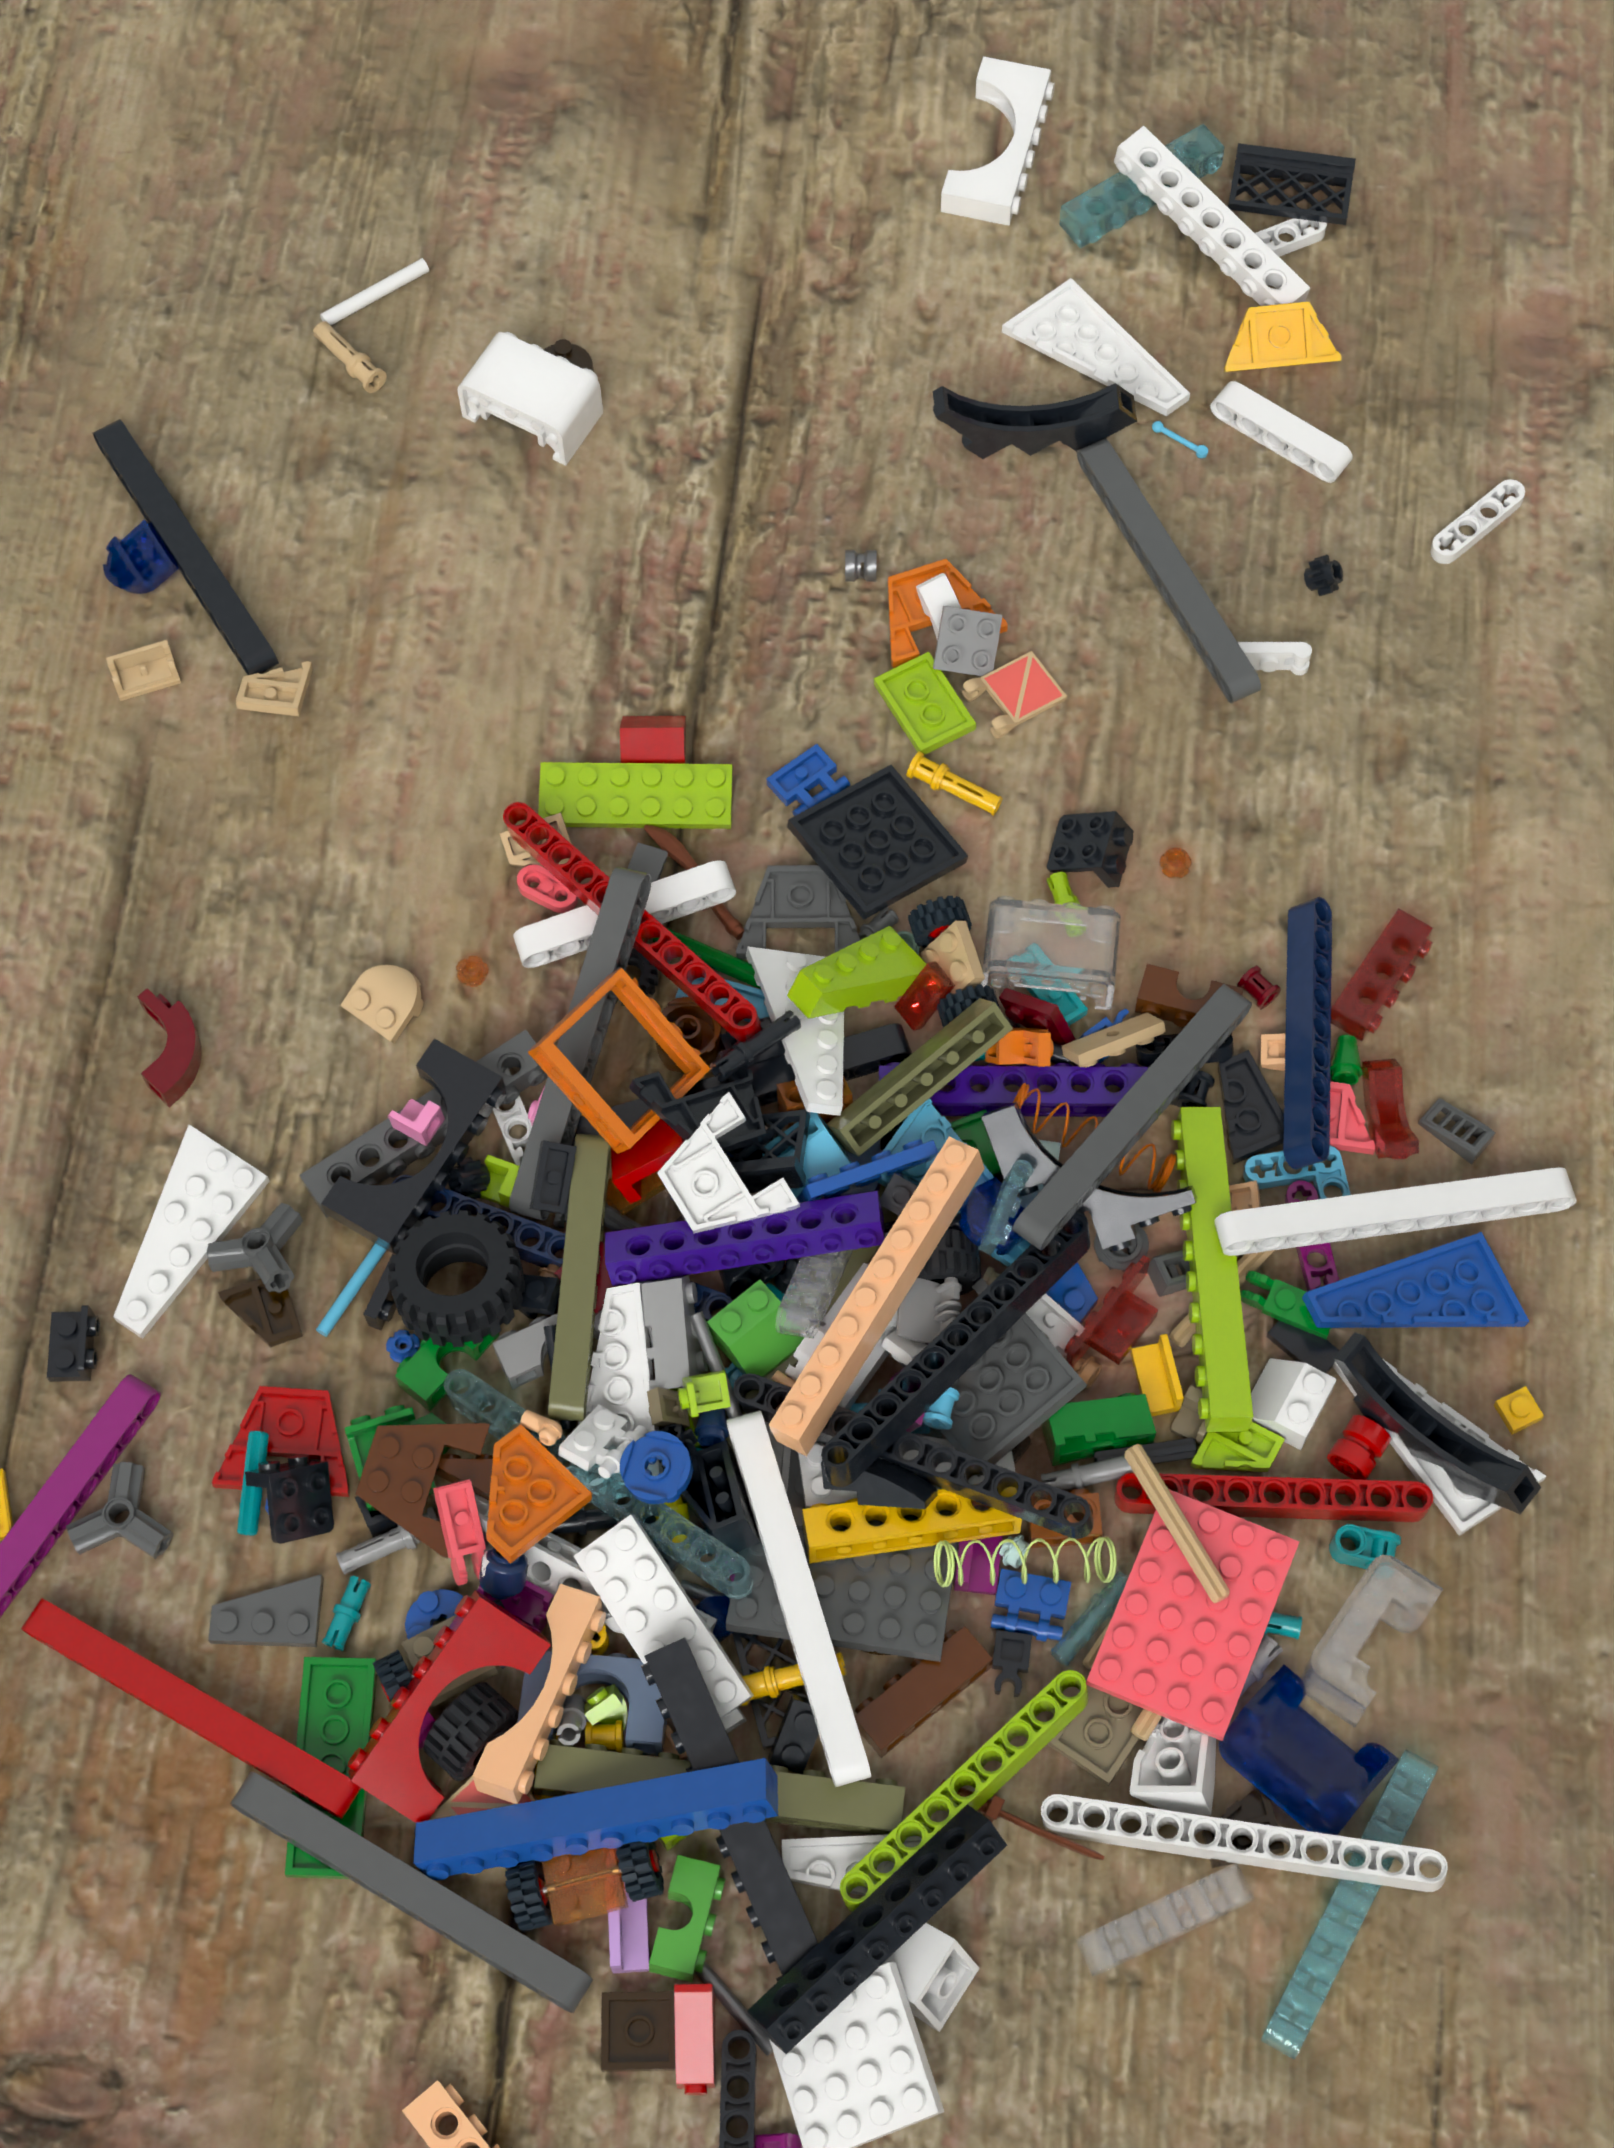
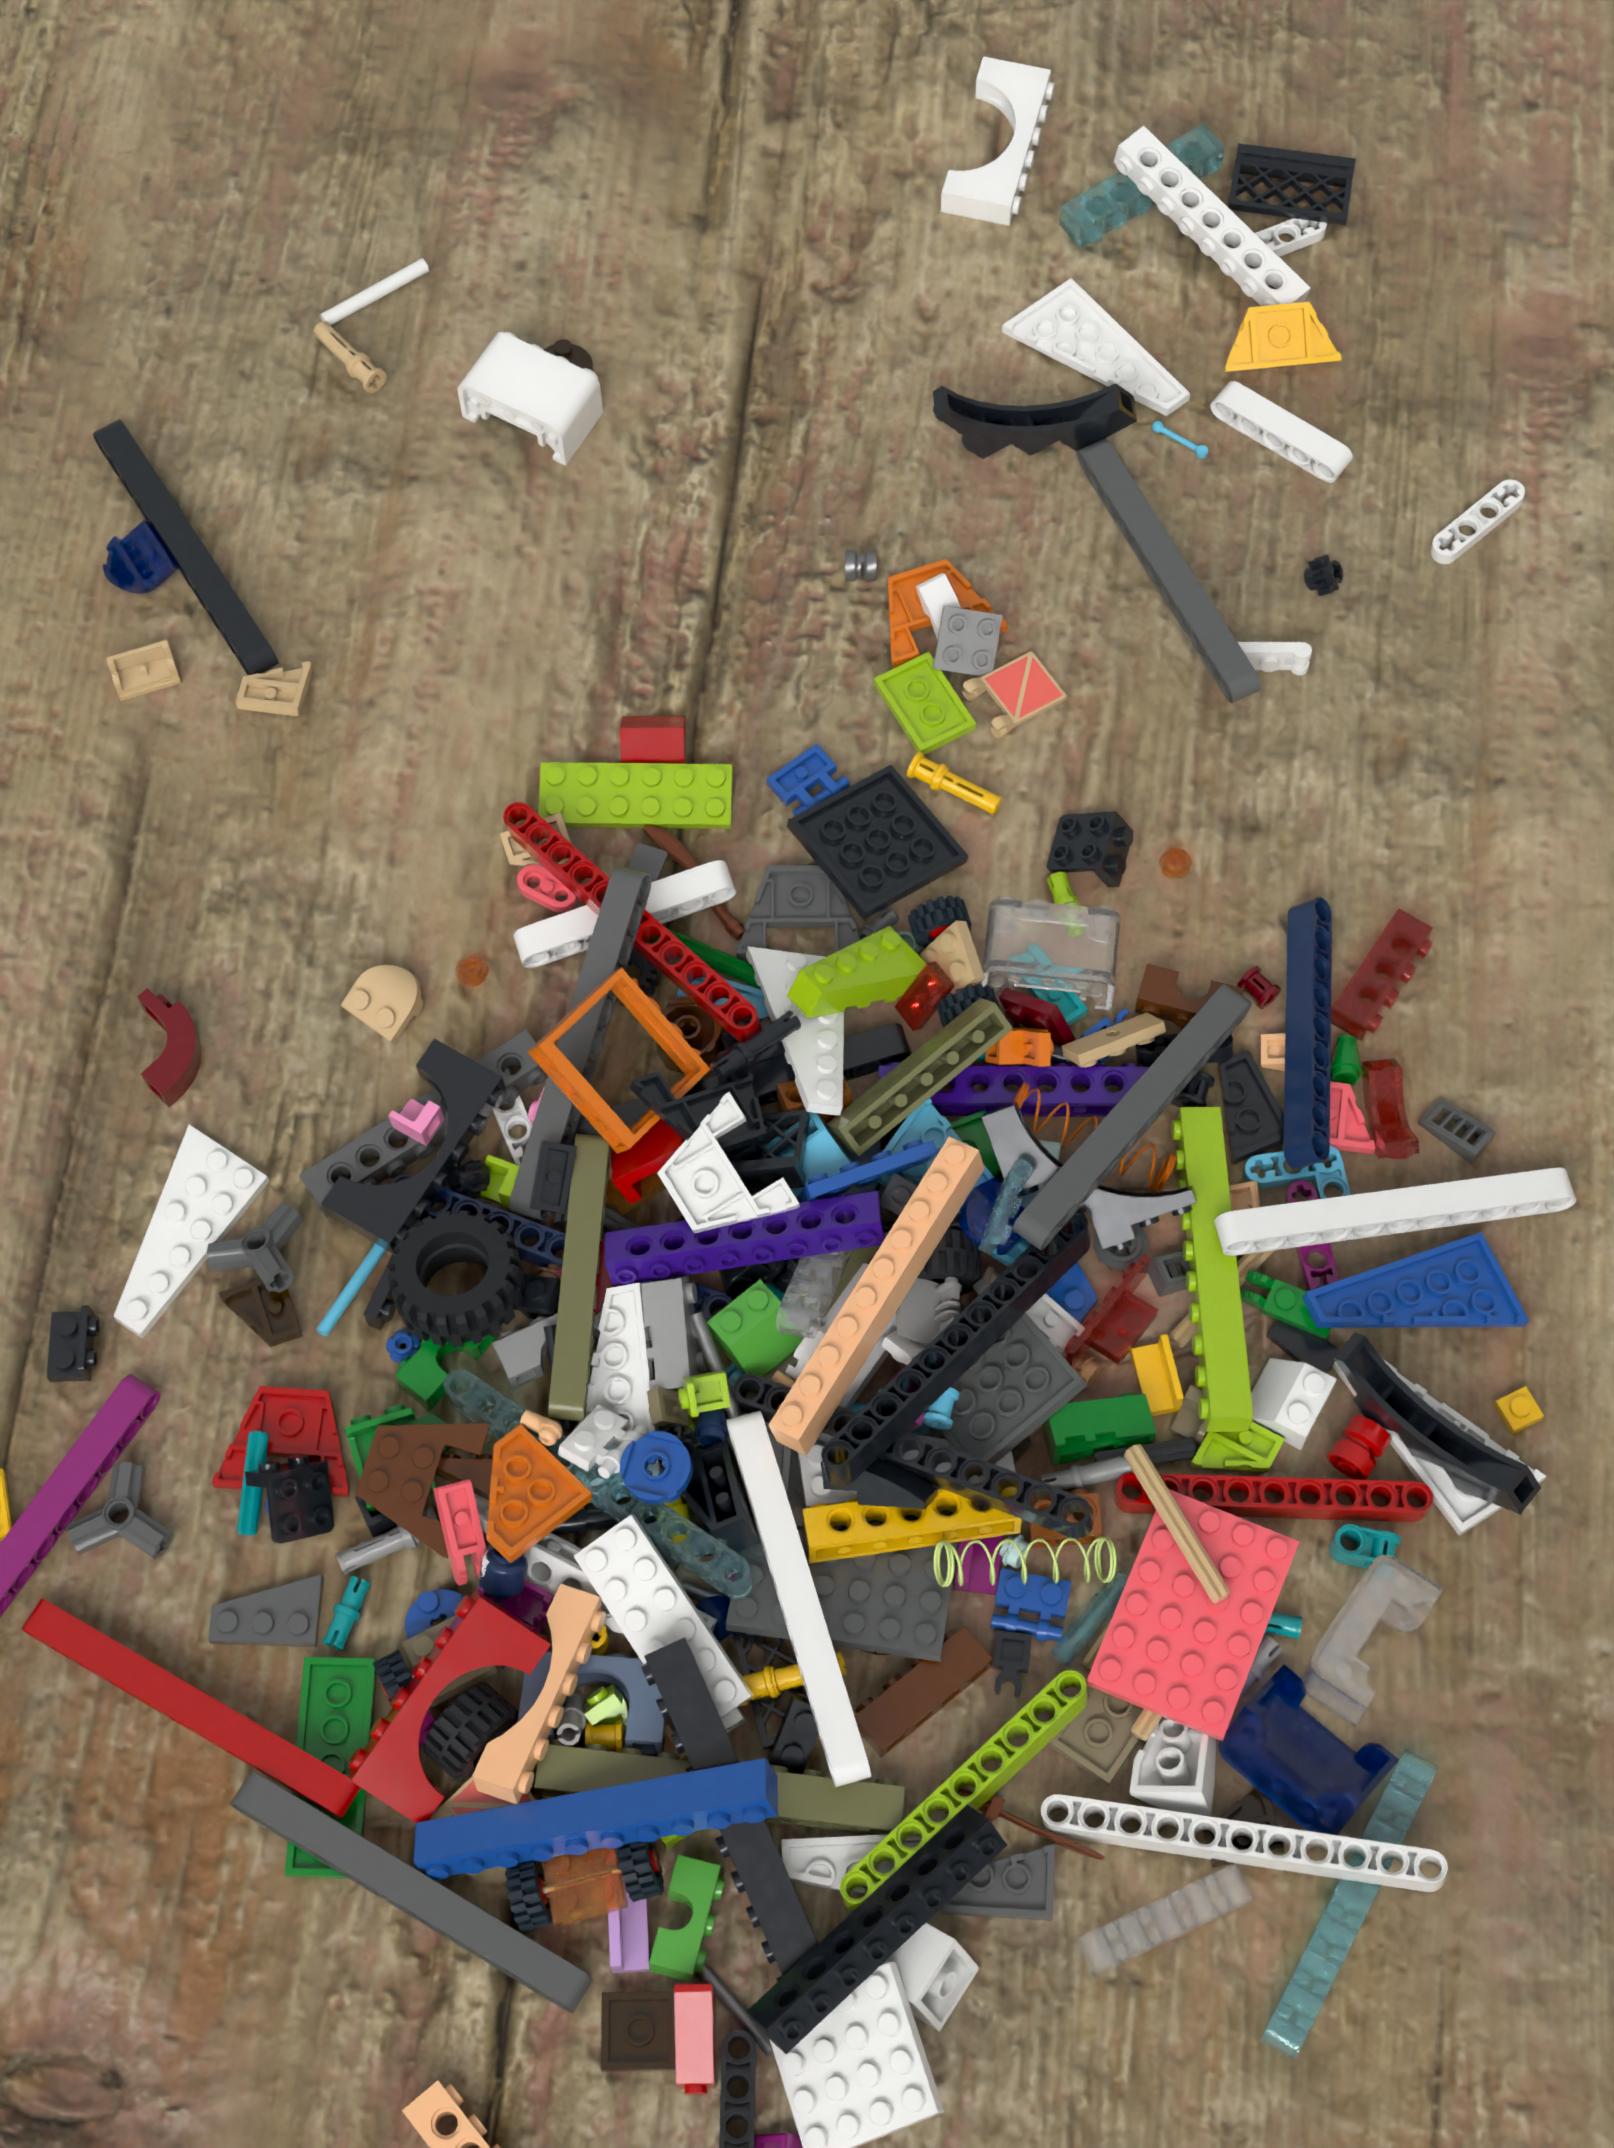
(1010, 1888): none -> dark grey wing

